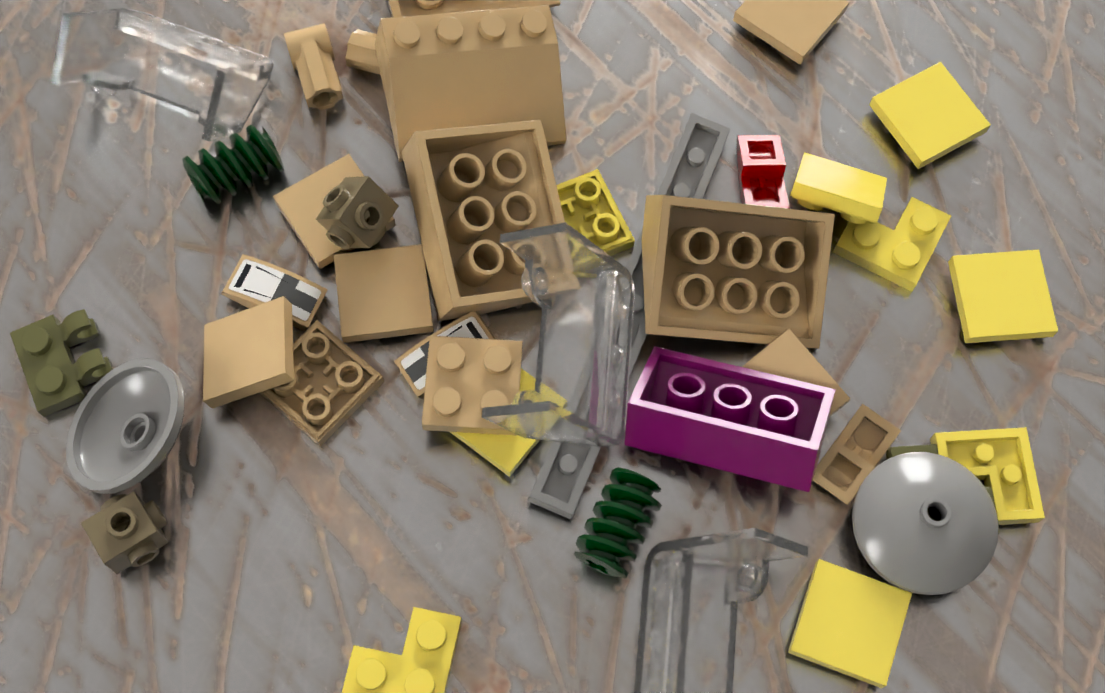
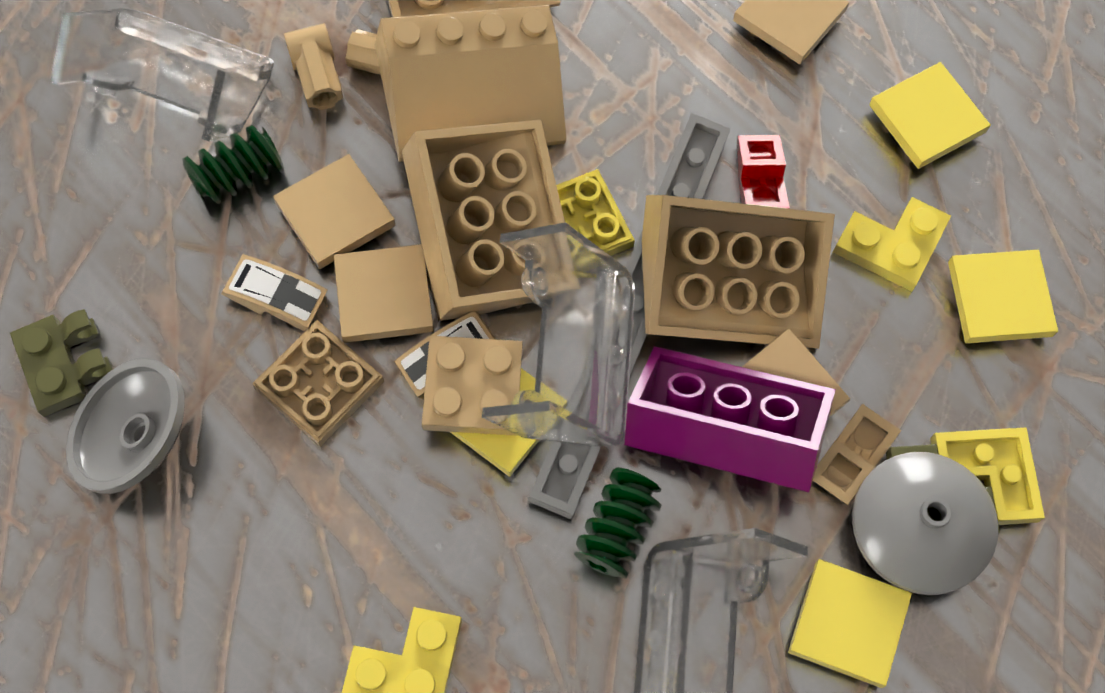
(126, 531): dark tan brick -> none
(248, 352): tan tile -> none
(356, 213): dark tan brick -> none
(839, 188): light yellow tile -> none

